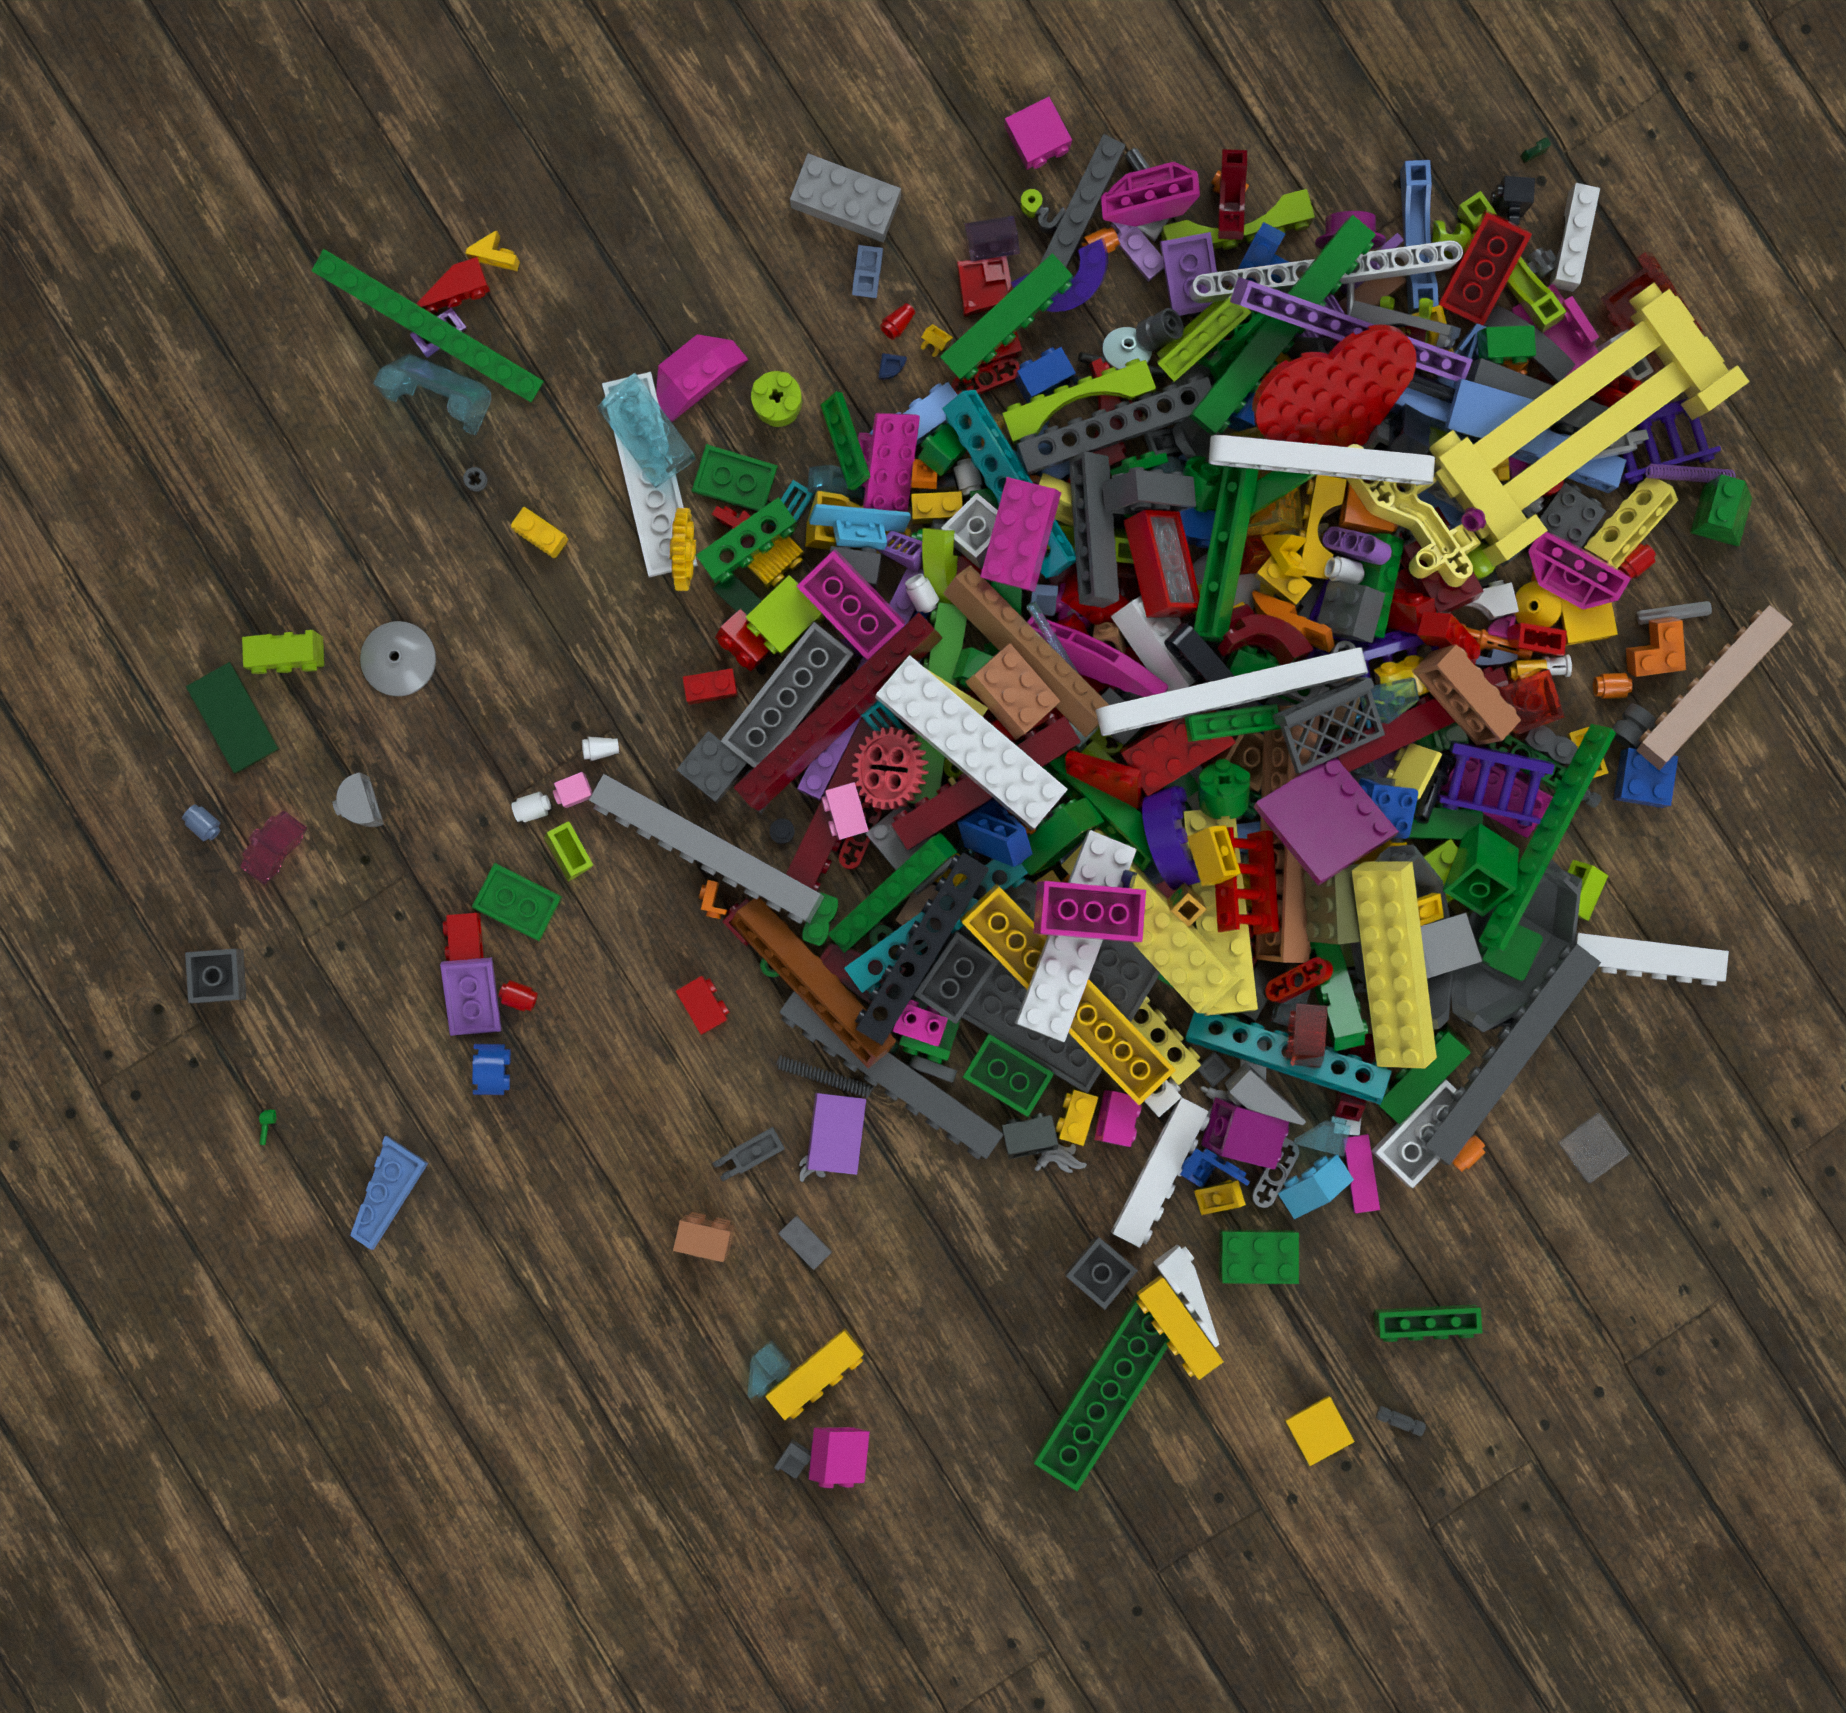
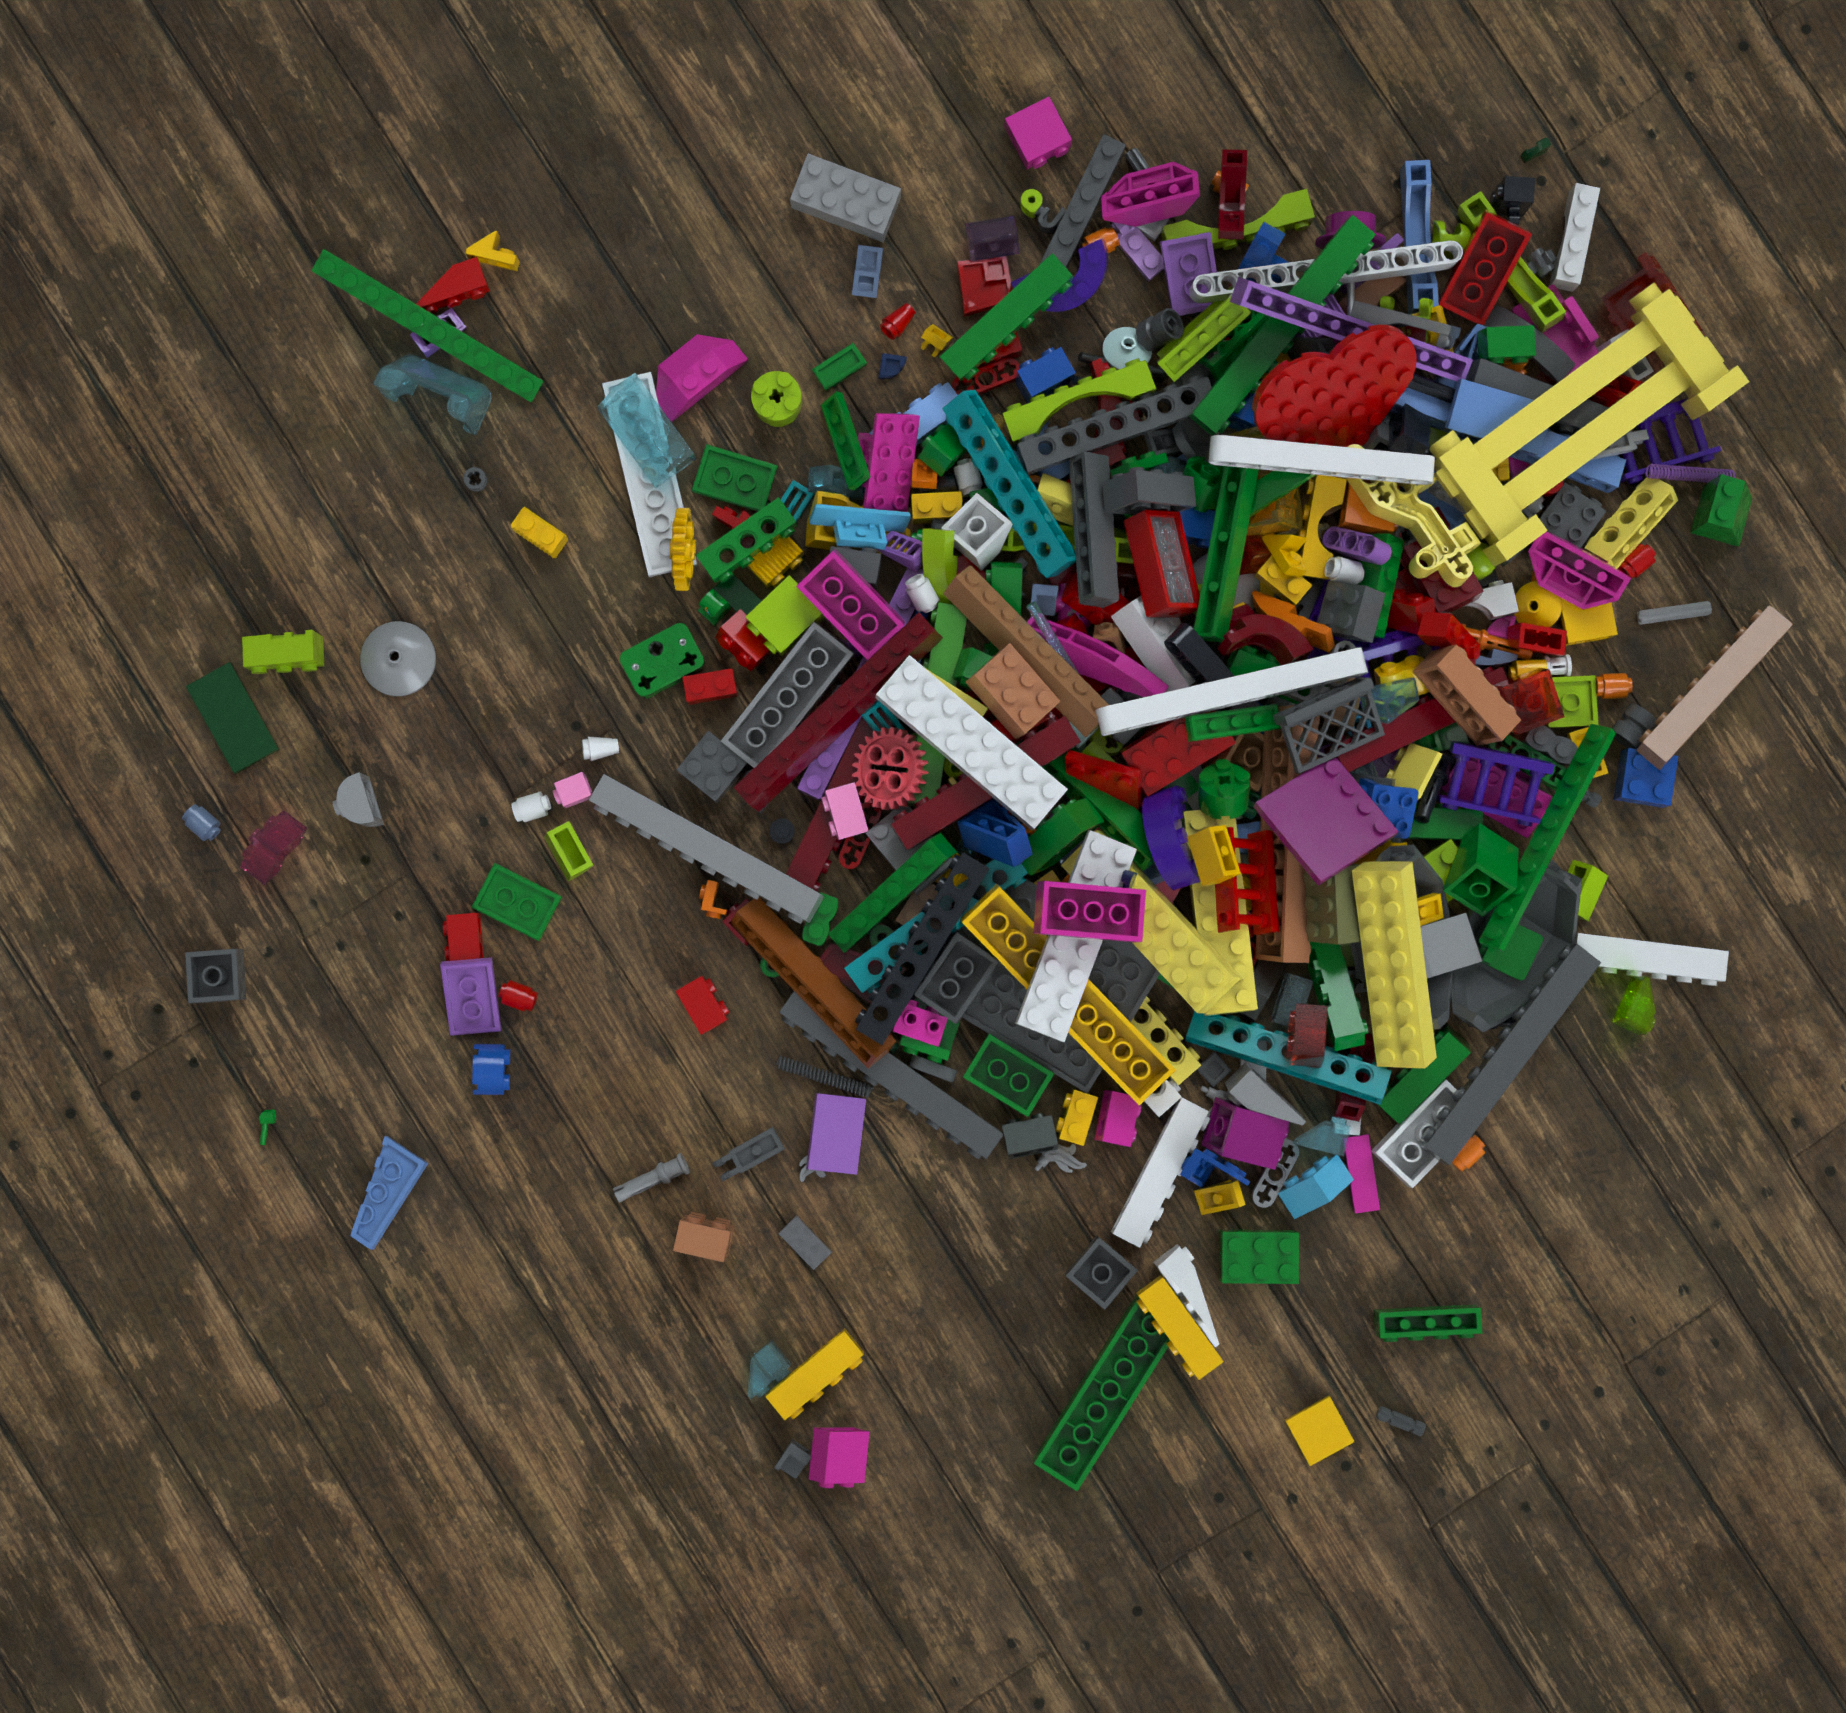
(660, 1174): none -> light grey pin
(665, 668): none -> green axle
(713, 607): none -> green leg
(839, 366): none -> green tile
(1020, 534): dark pink brick -> none
(1186, 904): pearl gold brick -> none
(1309, 982): red beam -> none
(1473, 519): magenta plate -> none
(1577, 701): none -> lime plate
(1593, 1148): clear tile -> none
(1636, 1007): none -> clear neon green slope
(1665, 650): orange brick -> none

